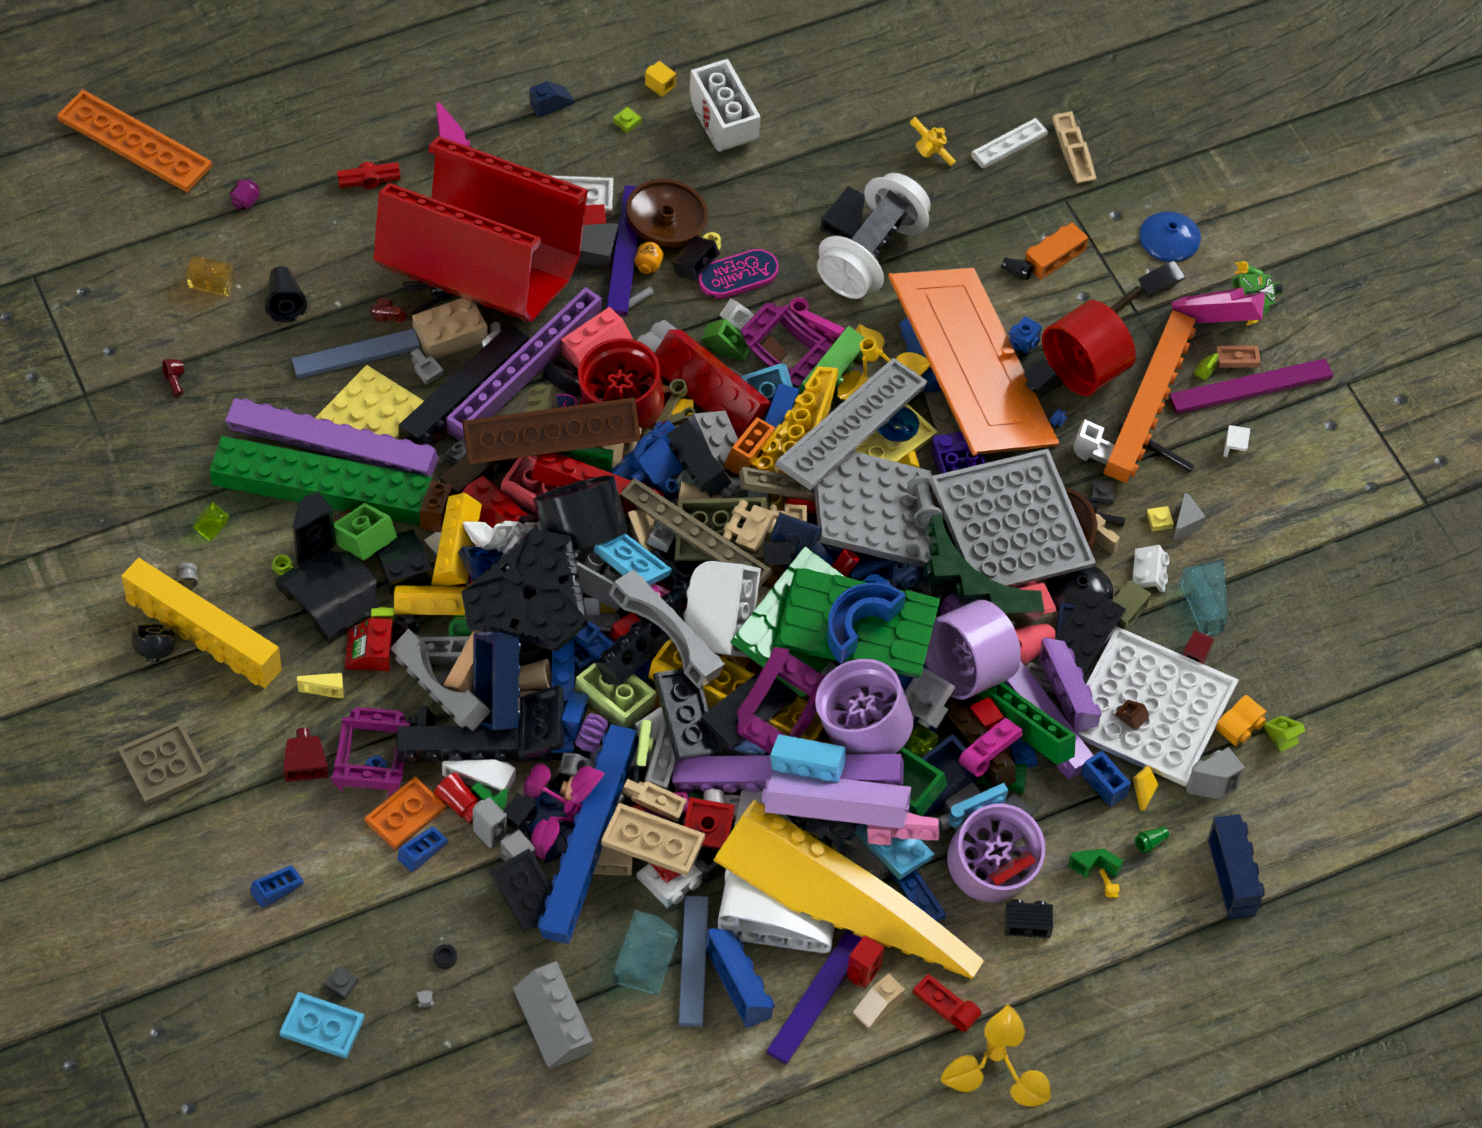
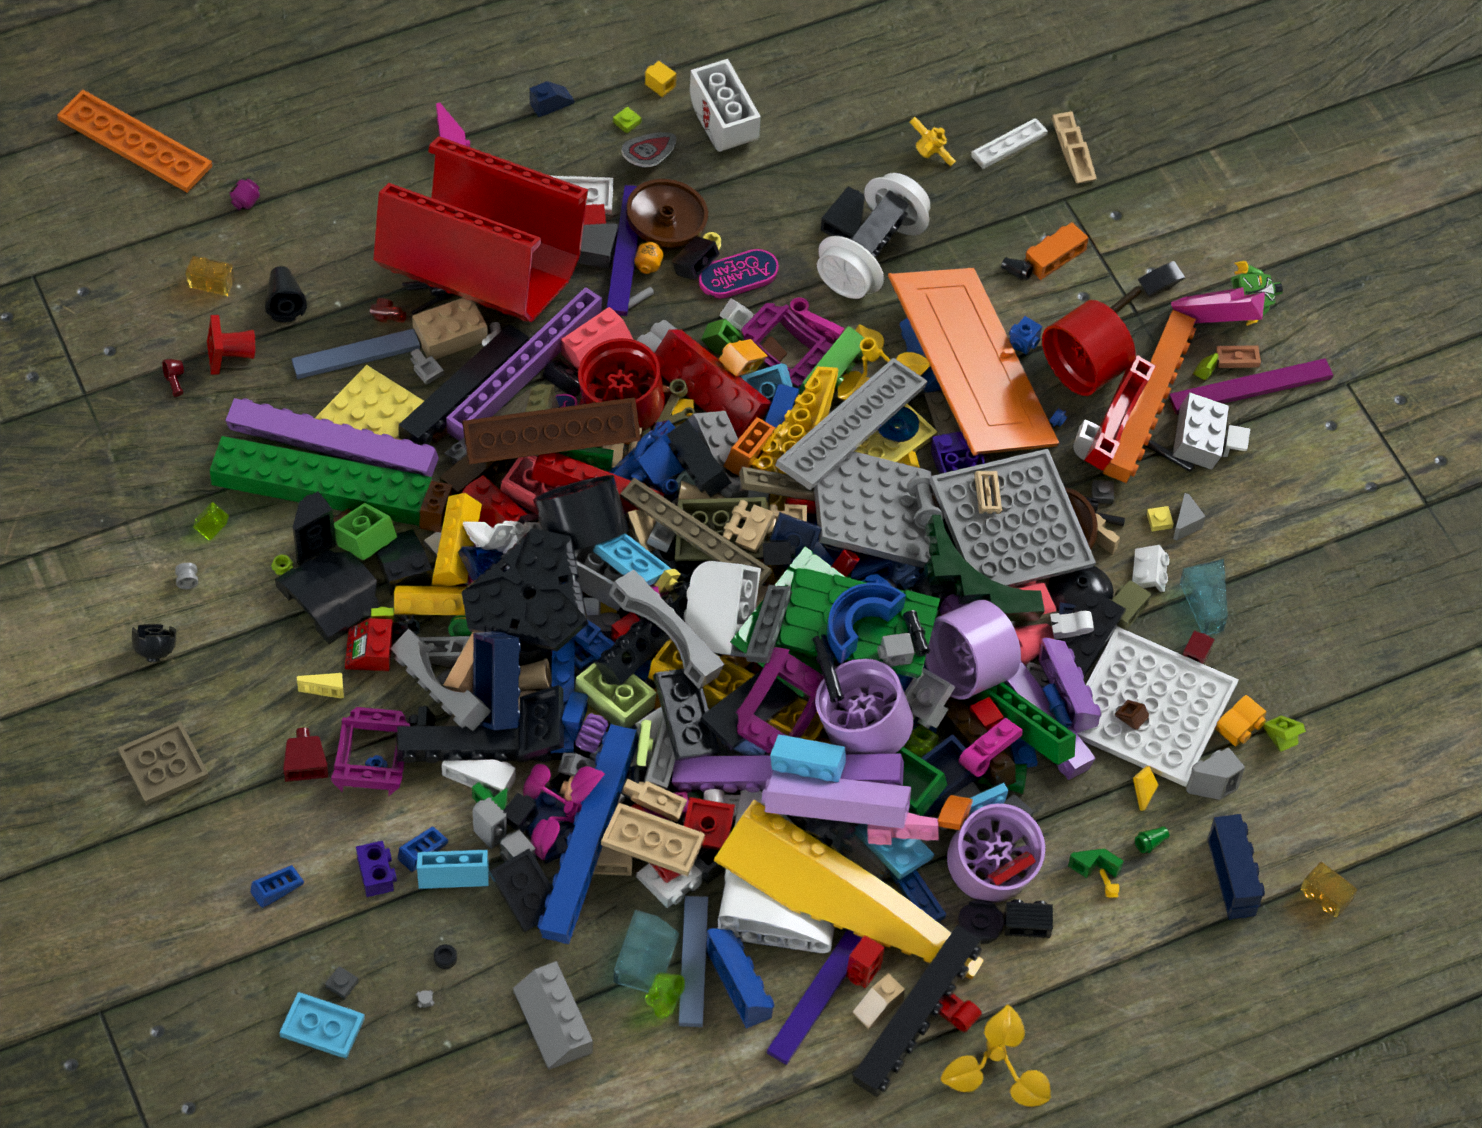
(201, 623): yellow brick -> none
(227, 344): none -> red plant
(368, 175): red piece -> none
(374, 868): none -> dark purple brick
(405, 813): orange tile -> none
(453, 869): none -> medium azure brick
(457, 796): red plant -> none
(649, 149): none -> shield
(665, 991): none -> clear neon green piece
(667, 580): none -> light yellow plate
(742, 357): none -> light orange brick
(768, 624): none -> dark grey plate
(825, 659): none -> black pin
(896, 649): none -> light grey brick
(916, 633): none -> black pin
(917, 1010): none -> black brick
(954, 812): none -> orange slope
(980, 494): none -> tan tile
(982, 920): none -> black tile
(1042, 378): black slope -> none
(1057, 705): none -> blue pin
(1071, 624): none -> white leg
(1105, 778): blue brick -> none
(1110, 431): none -> red arch
(1168, 243): blue dish -> none
(1200, 431): none -> brick
(1328, 889): none -> clear yellow brick

